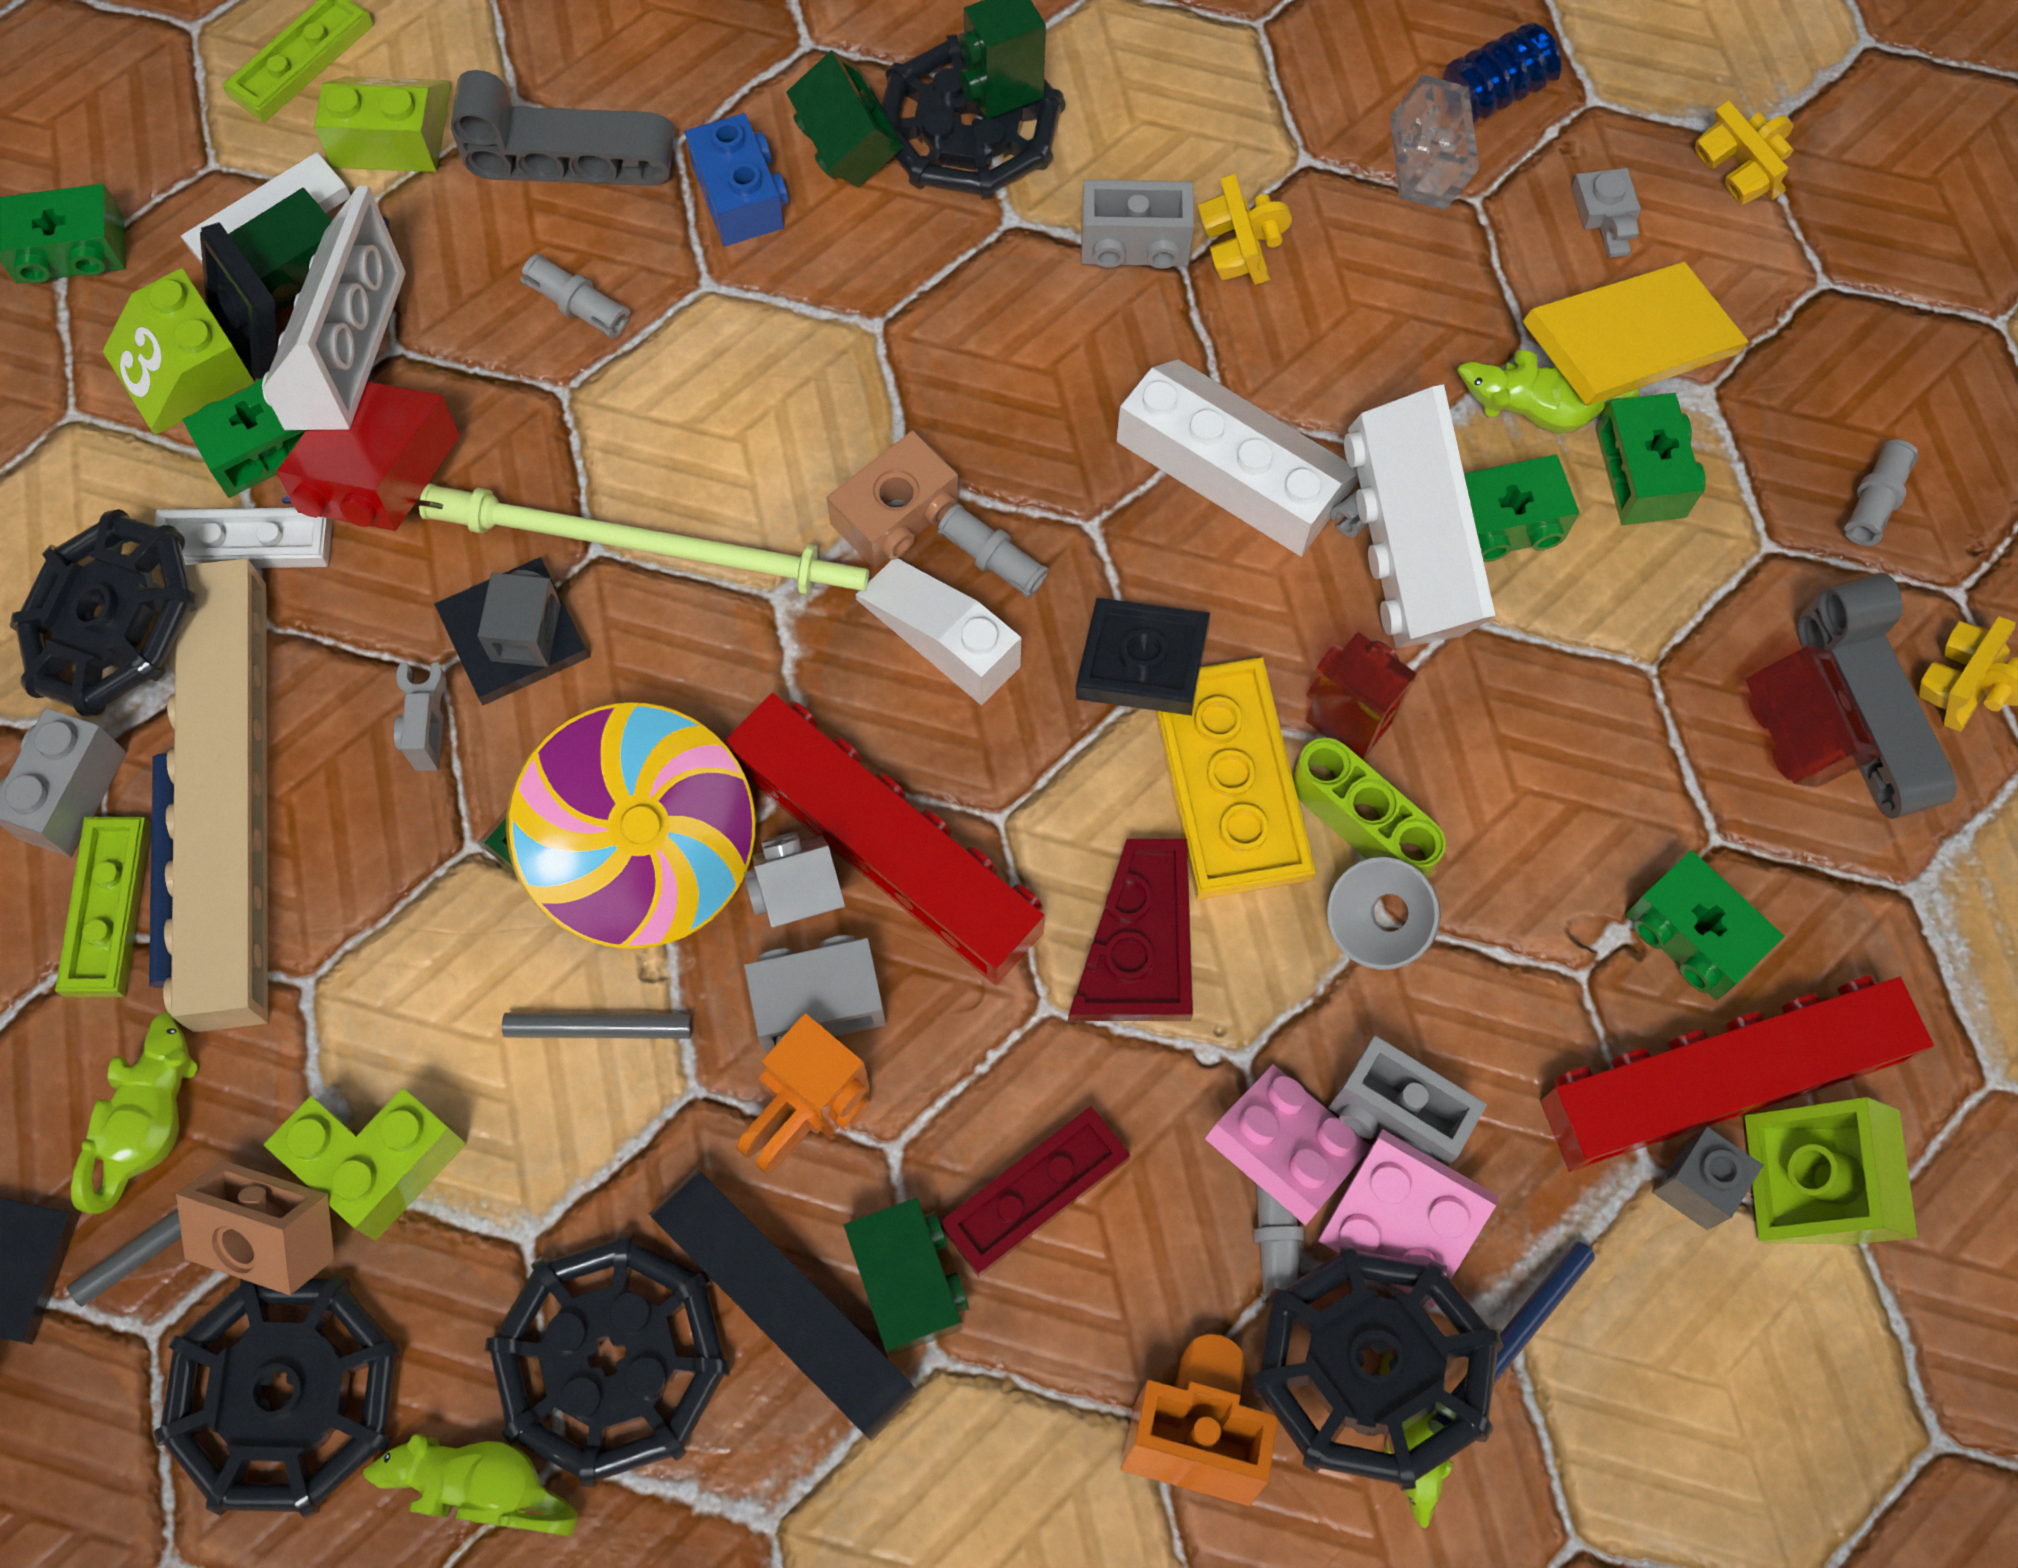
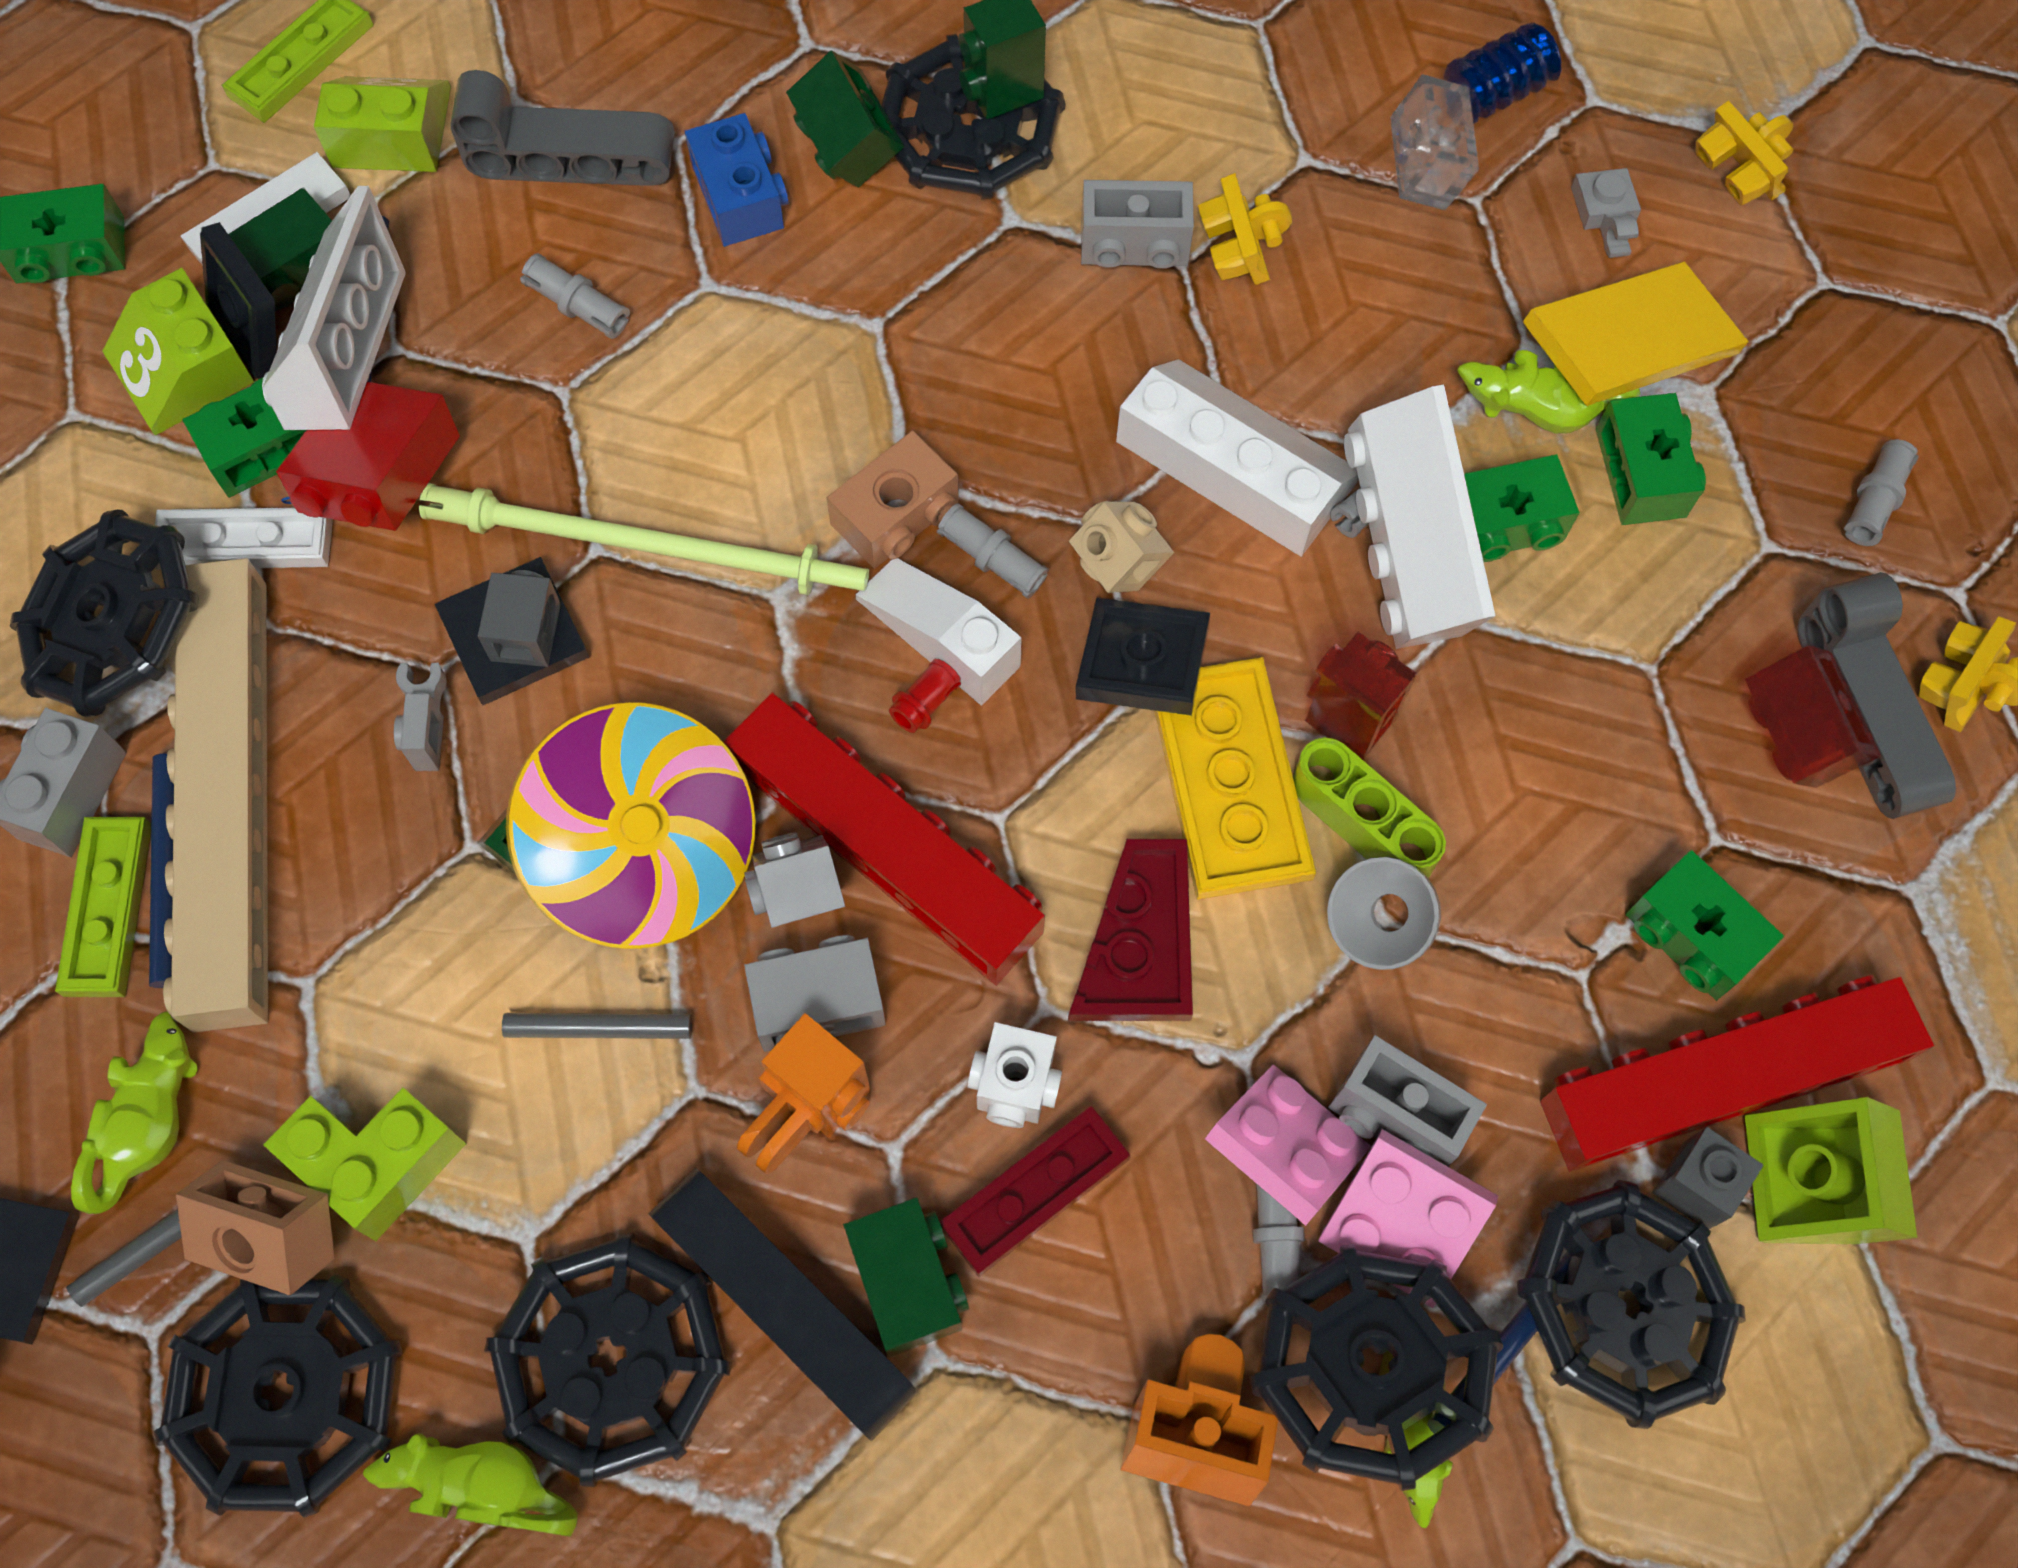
(916, 705): none -> red pin
(1019, 1055): none -> white brick
(1120, 545): none -> tan brick
(1665, 1299): none -> black plate

